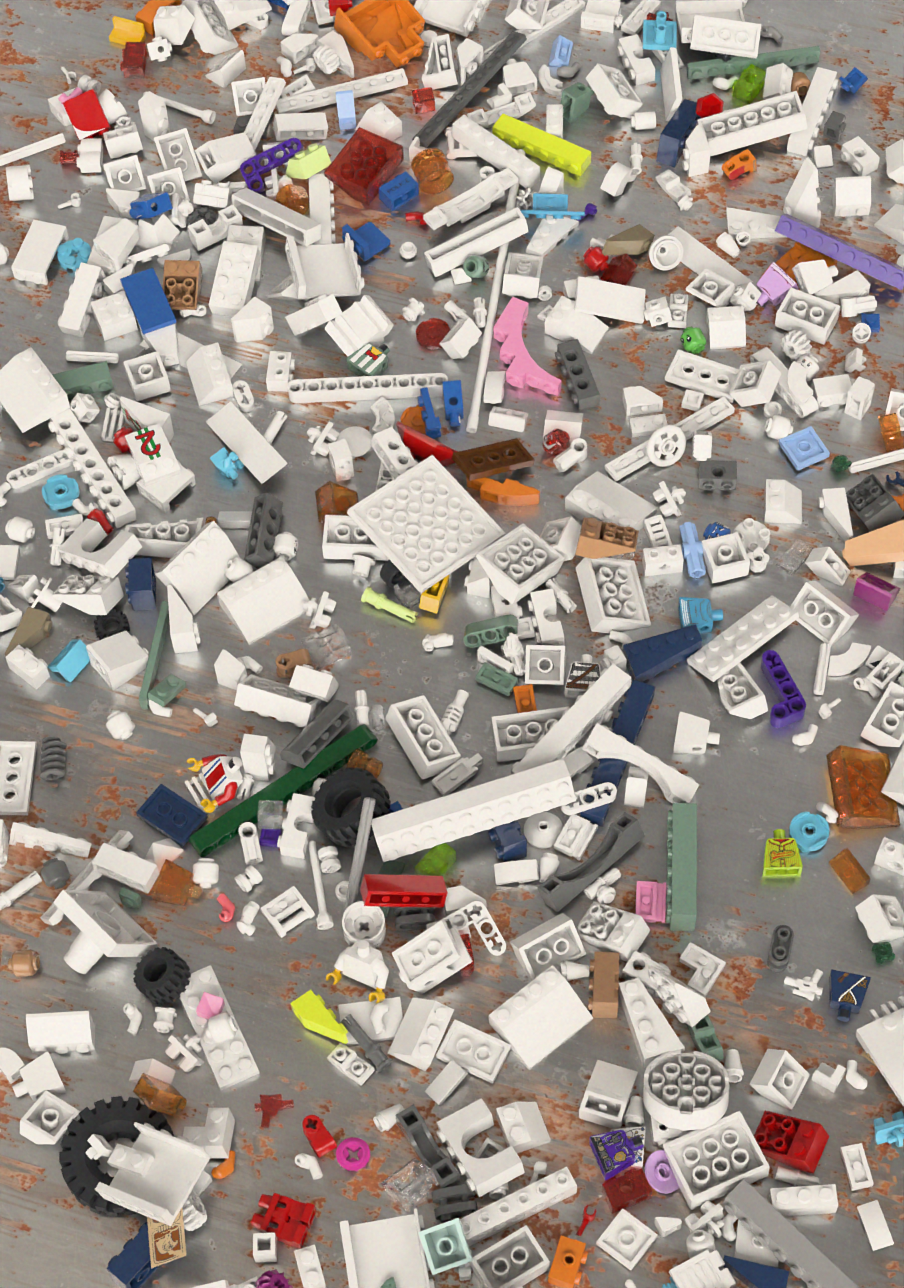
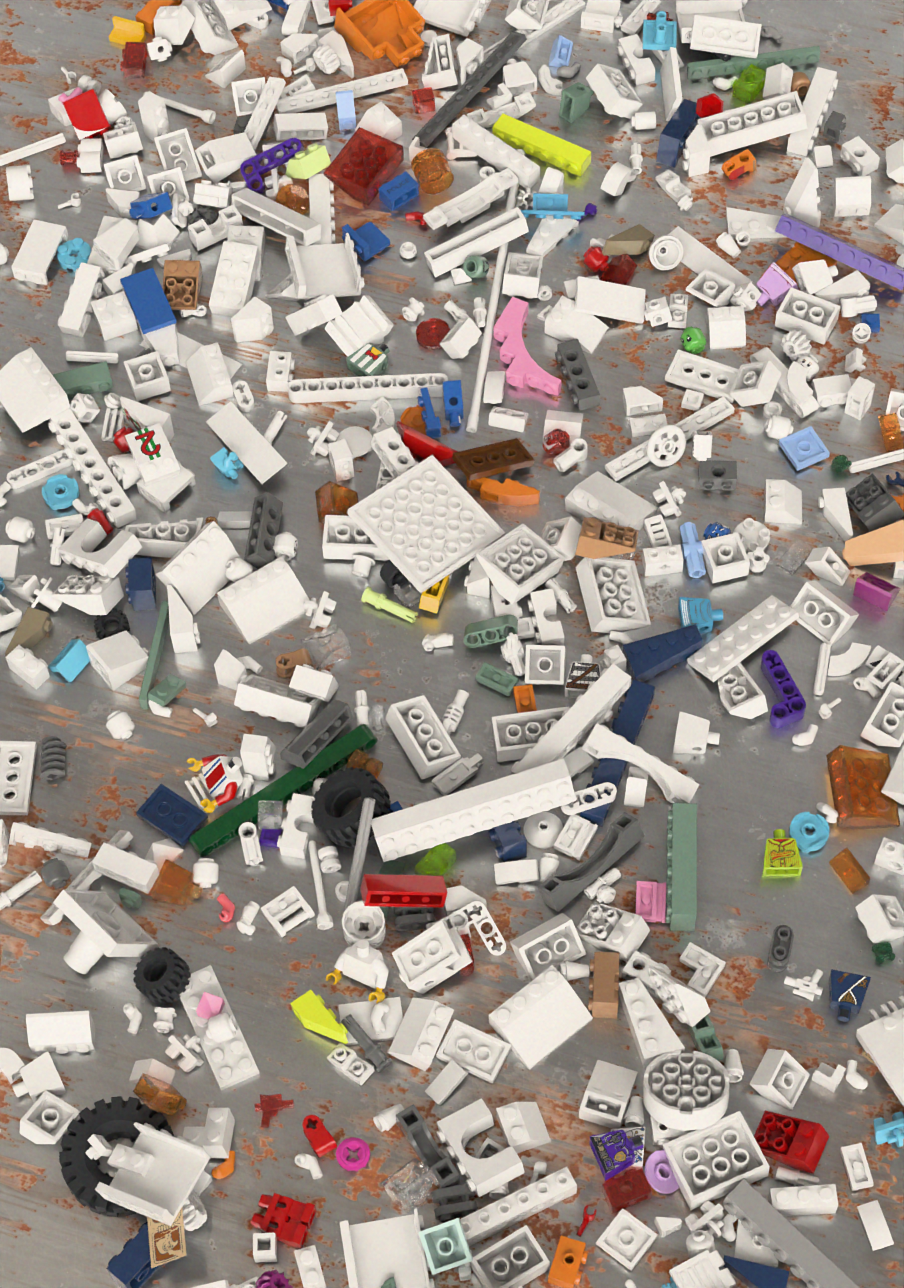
(24, 963): medium nougat head -> none
(248, 878): white wheel -> none
(493, 659): white tile -> none
(554, 120): white brick -> none
(853, 80): blue bracket -> none

